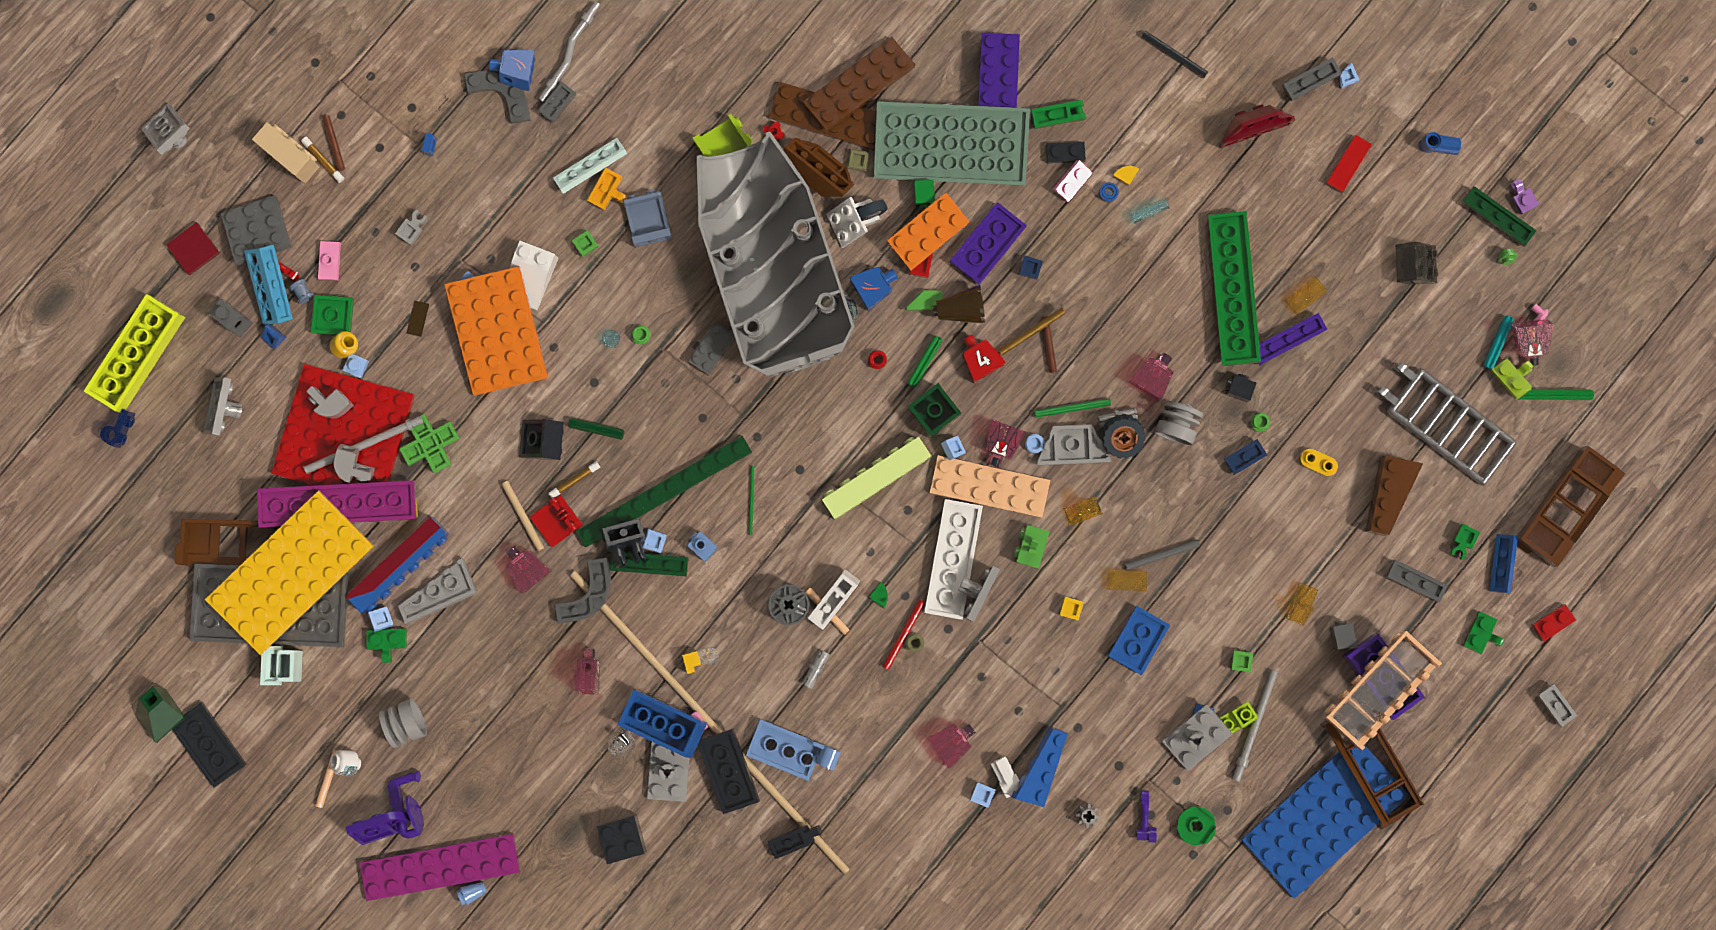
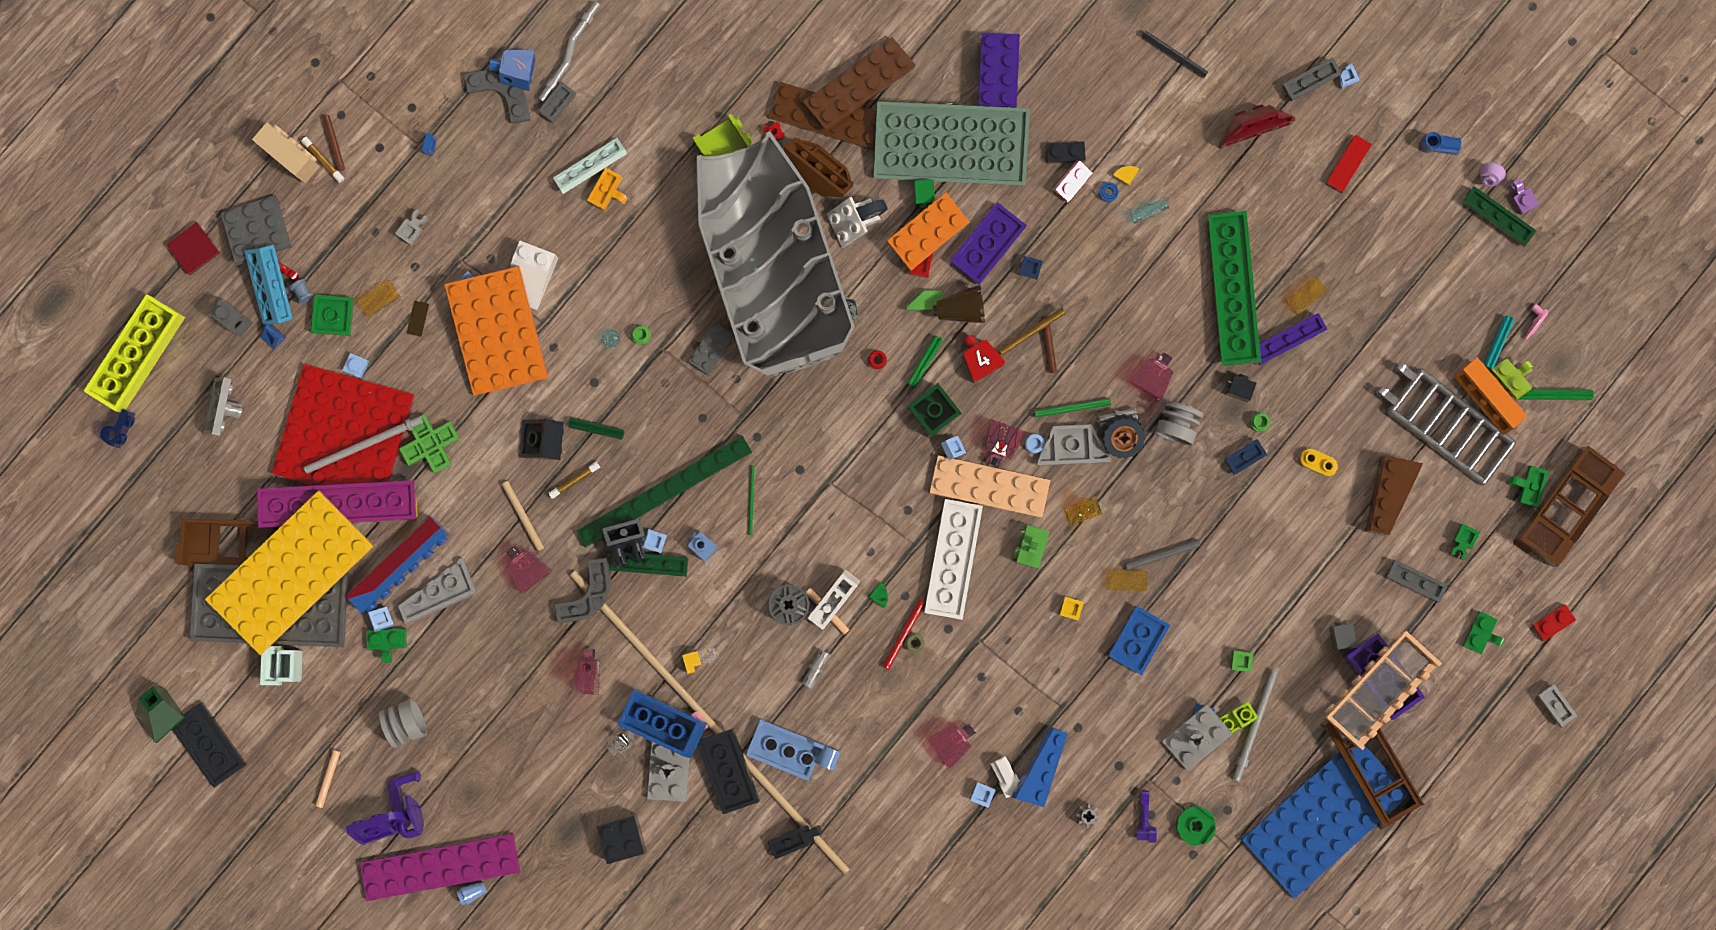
(166, 129): light grey plate -> none
(329, 261): bright pink plate -> none
(331, 407): light grey brick -> none
(343, 344): yellow head -> none
(345, 762): white head -> none
(347, 466): light grey brick -> none
(379, 298): none -> clear yellow tile
(556, 520): red hinge -> none
(585, 243): bright green plate -> none
(647, 218): sand blue panel -> none
(858, 160): olive tile -> none
(873, 285): blue torso -> none
(876, 478): yellowish green brick -> none
(978, 591): light grey plate -> none
(1058, 114): green plate -> none
(1301, 604): clear yellow slope -> none
(1416, 263): clear smoke slope -> none
(1490, 396): none -> orange brick
(1491, 173): none -> lavender cone
(1503, 563): blue plate -> none
(1507, 256): bright green plate -> none
(1531, 486): none -> green plate
(1532, 339): clear pink torso -> none

